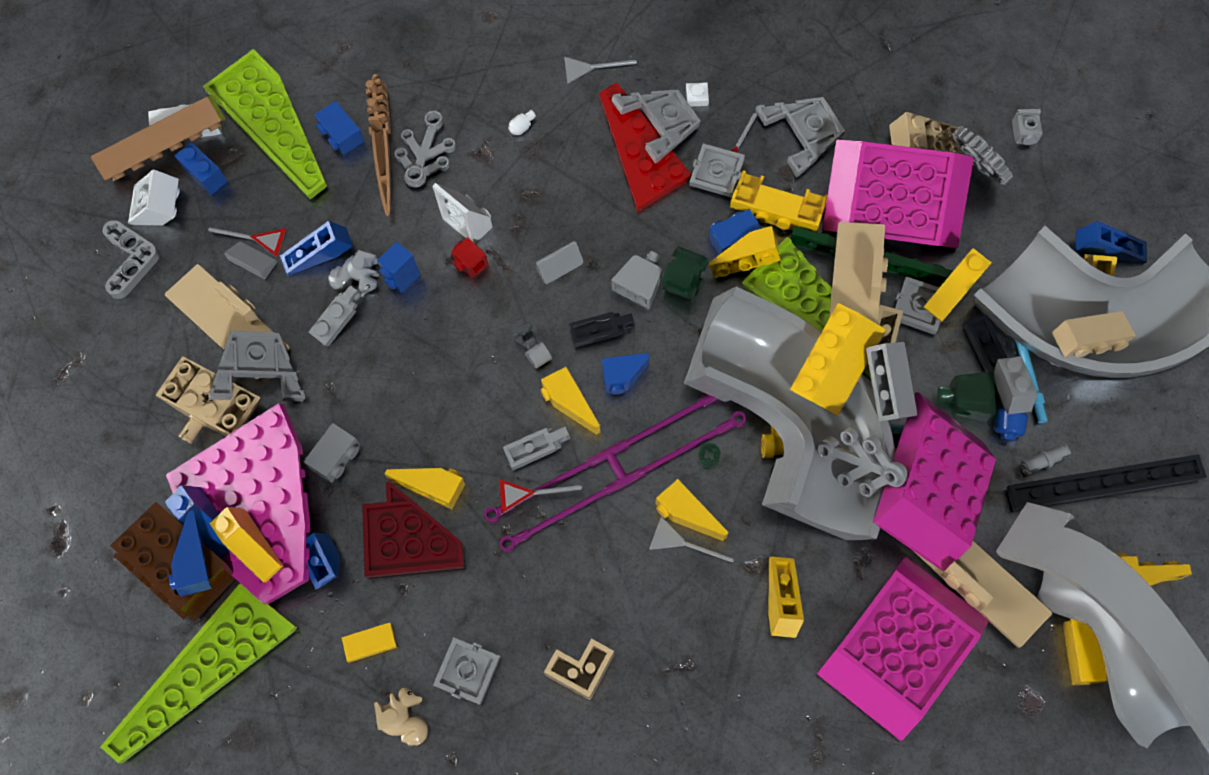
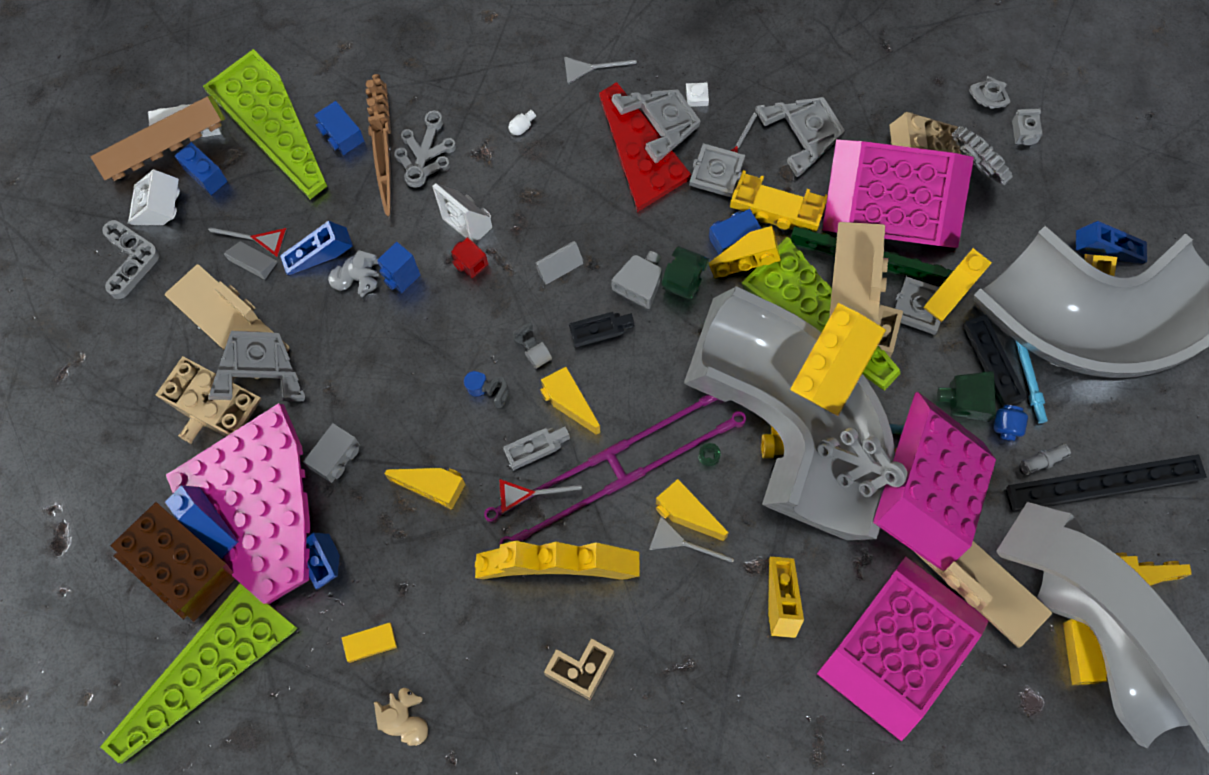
(189, 561): blue slope -> none
(246, 542): yellow slope -> none
(336, 316): light grey hinge -> none
(406, 539): dark red wing -> none
(467, 671): light grey plate -> none
(477, 385): none -> leg
(558, 558): none -> yellow arch
(623, 371): blue slope -> none
(891, 381): light grey brick -> none
(990, 93): none -> light grey animal
(1014, 385): light grey brick -> none
(1093, 334): tan brick -> none

